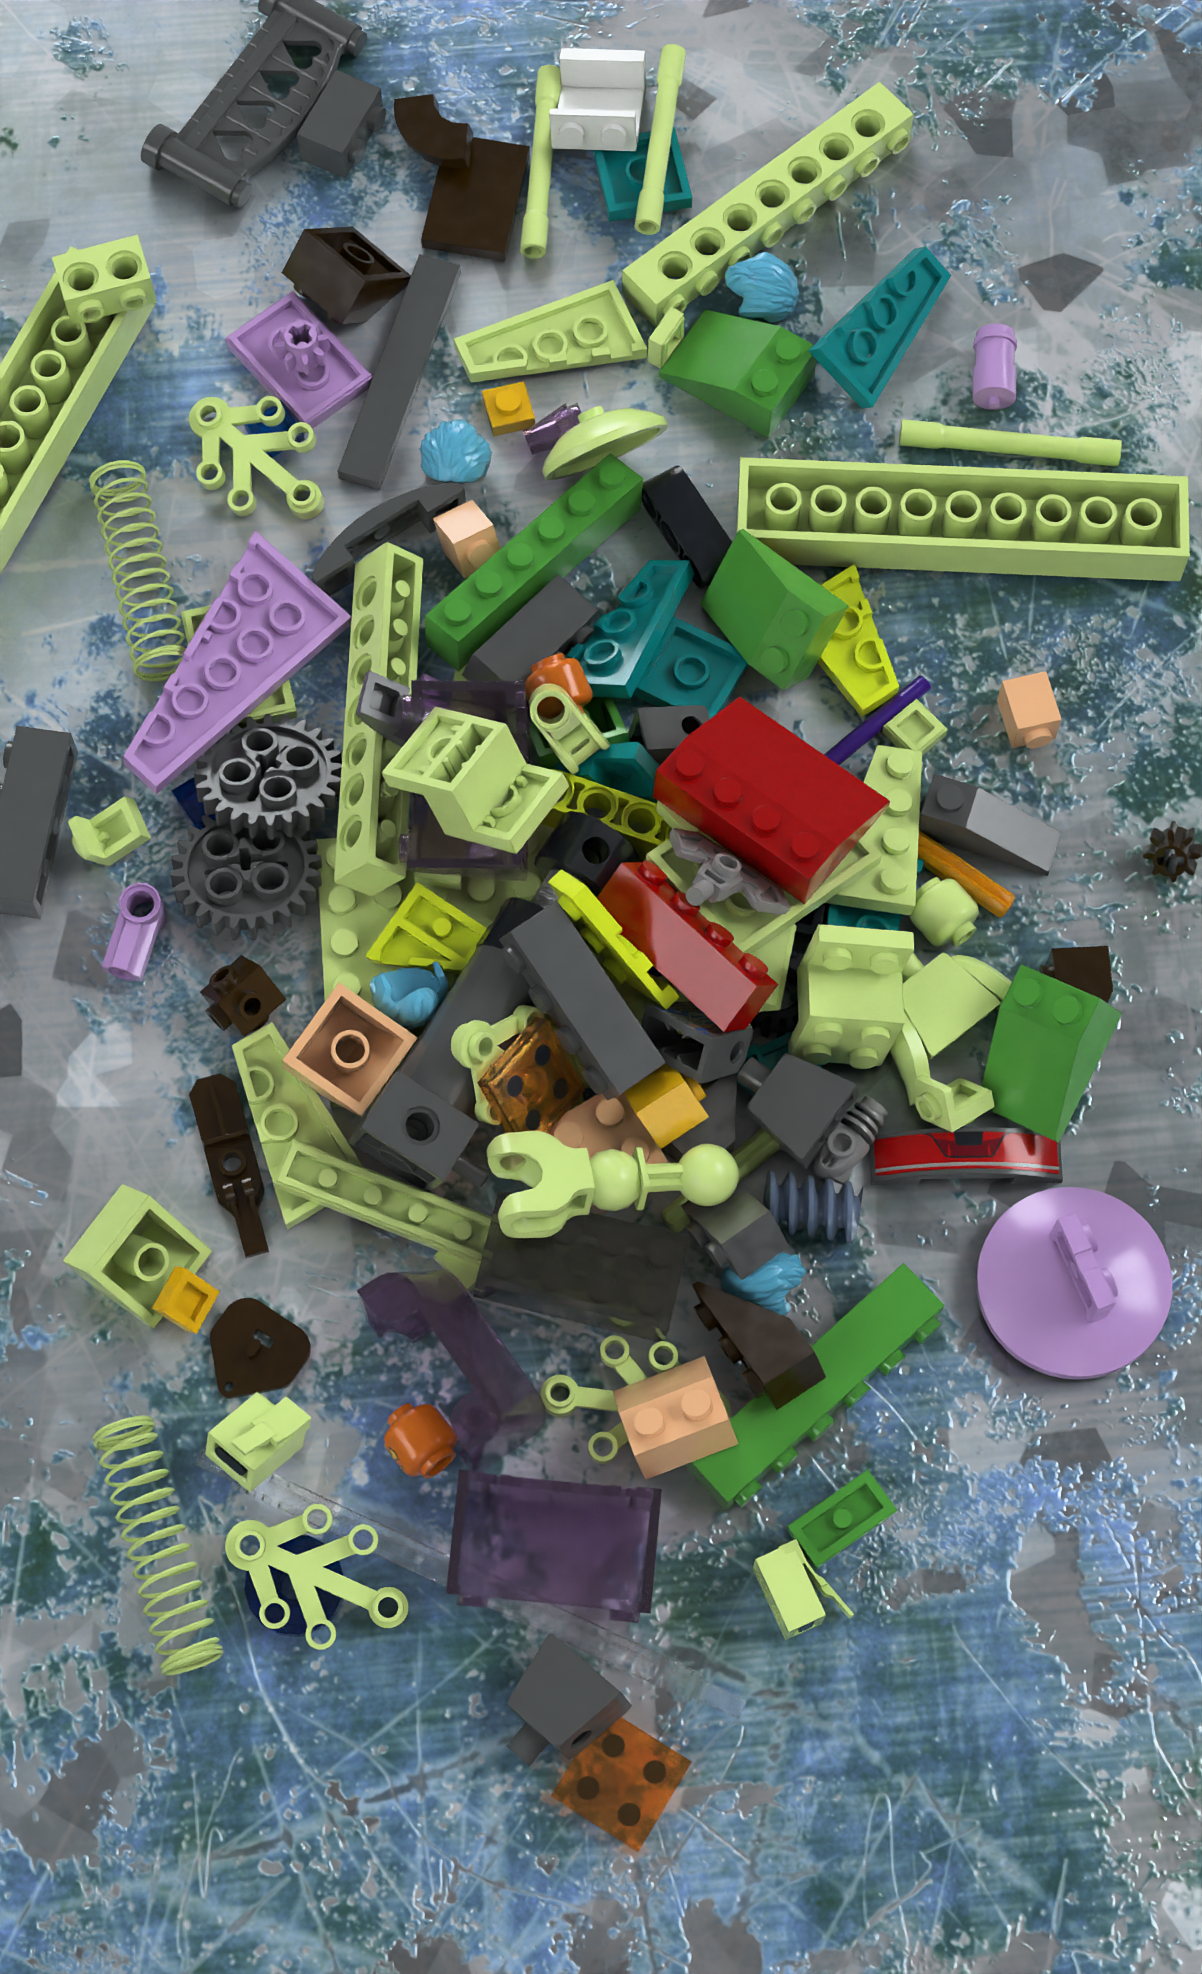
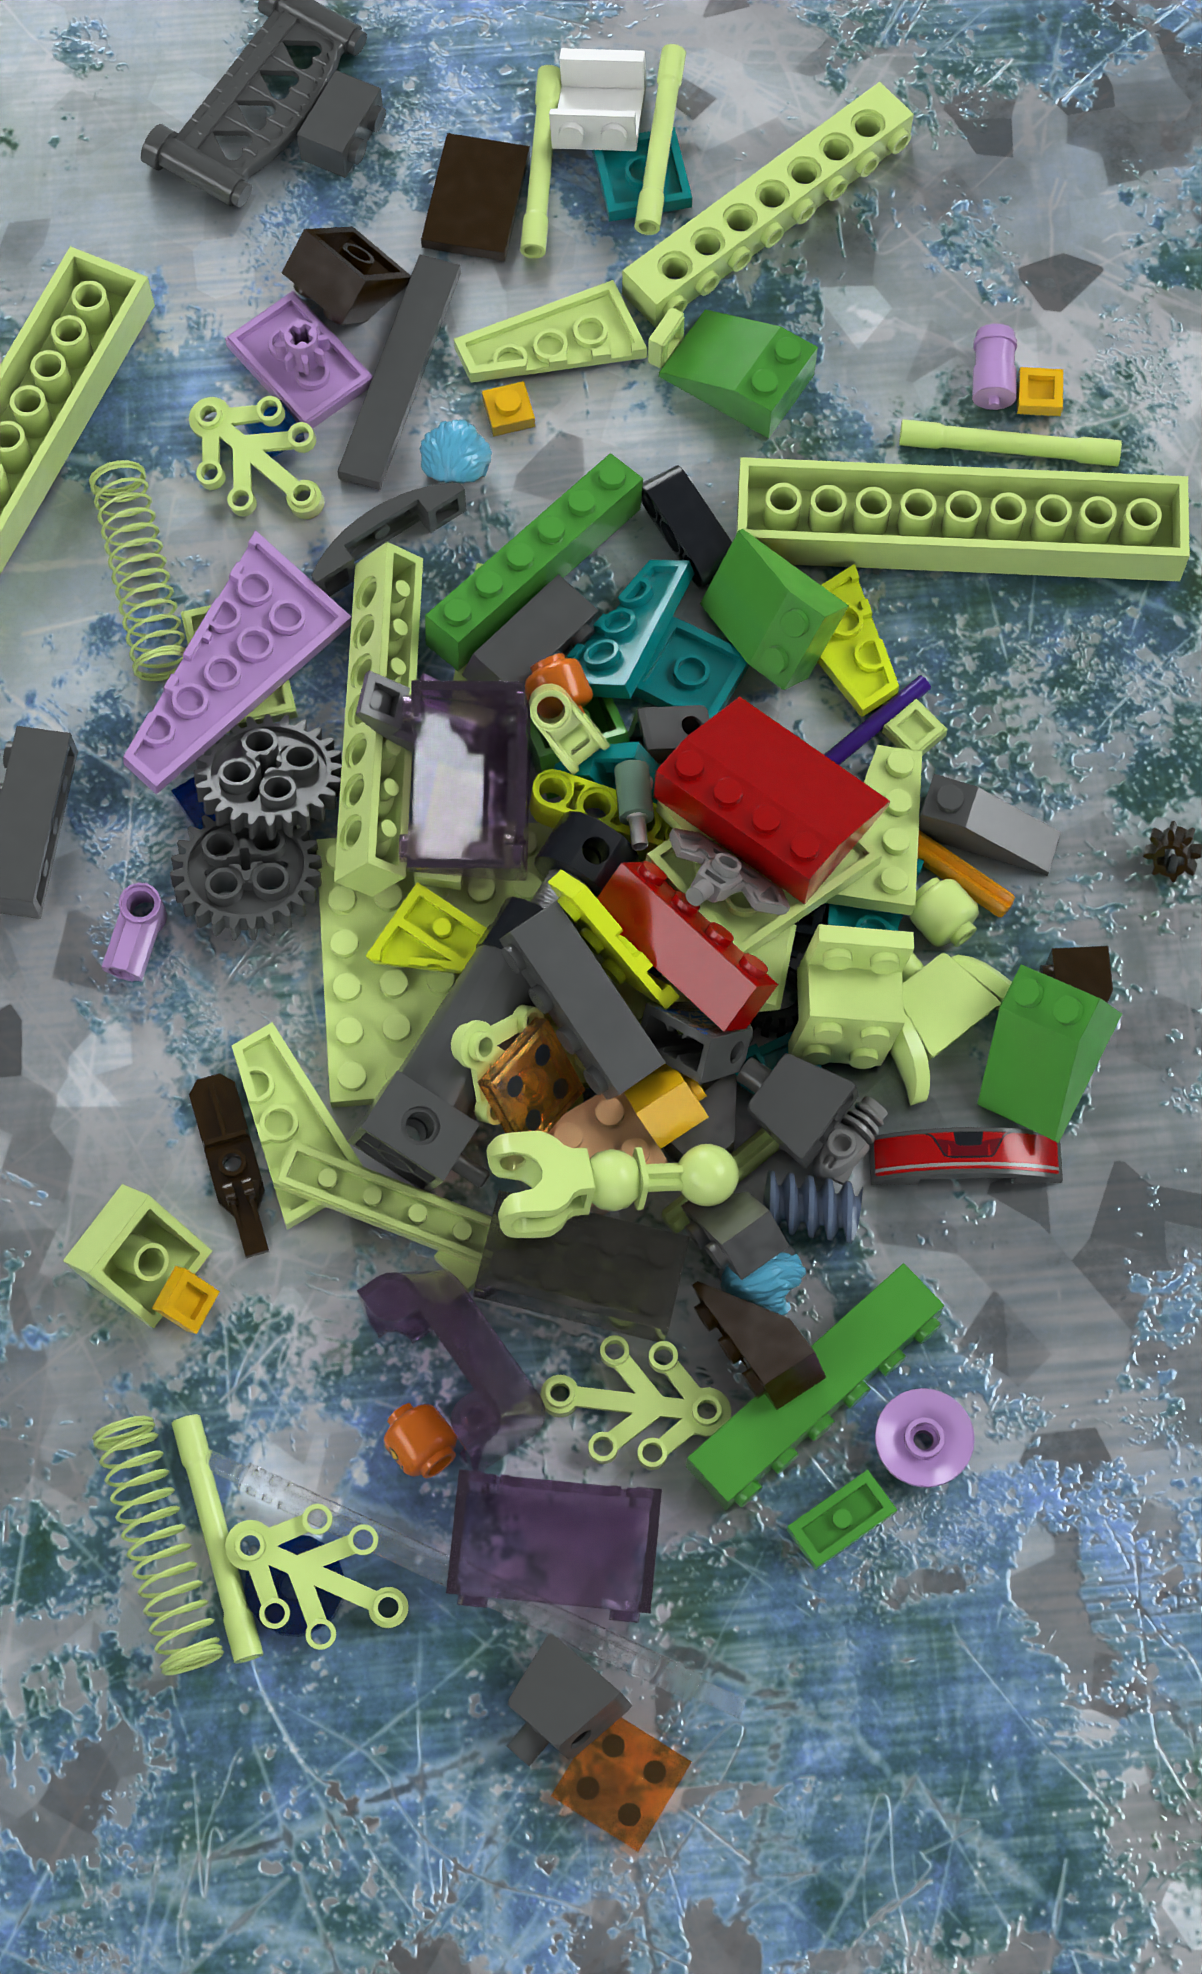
(102, 271): yellowish green brick -> none
(110, 832): yellowish green bracket -> none
(237, 1618): none -> yellowish green piece
(241, 996): dark brown brick -> none
(246, 1360): dark brown piece -> none
(257, 1439): yellowish green piece -> none
(348, 1051): light nougat slope -> none
(409, 994): medium azure hair -> none
(432, 135): dark brown tile -> none
(466, 537): light nougat brick -> none
(475, 779): yellowish green bracket -> none
(548, 430): clear purple cone -> none
(600, 435): yellowish green dish -> none
(635, 799): none -> sand green piece
(674, 1418): light nougat slope -> none
(766, 287): medium azure hair -> none
(789, 1592): yellowish green piece -> none
(878, 330): teal wing -> none
(939, 1418): none -> lavender dish
(951, 1104): yellowish green bracket -> none
(1029, 710): light nougat brick -> none
(1040, 391): none -> yellow plate
(1074, 1283): lavender bracket -> none

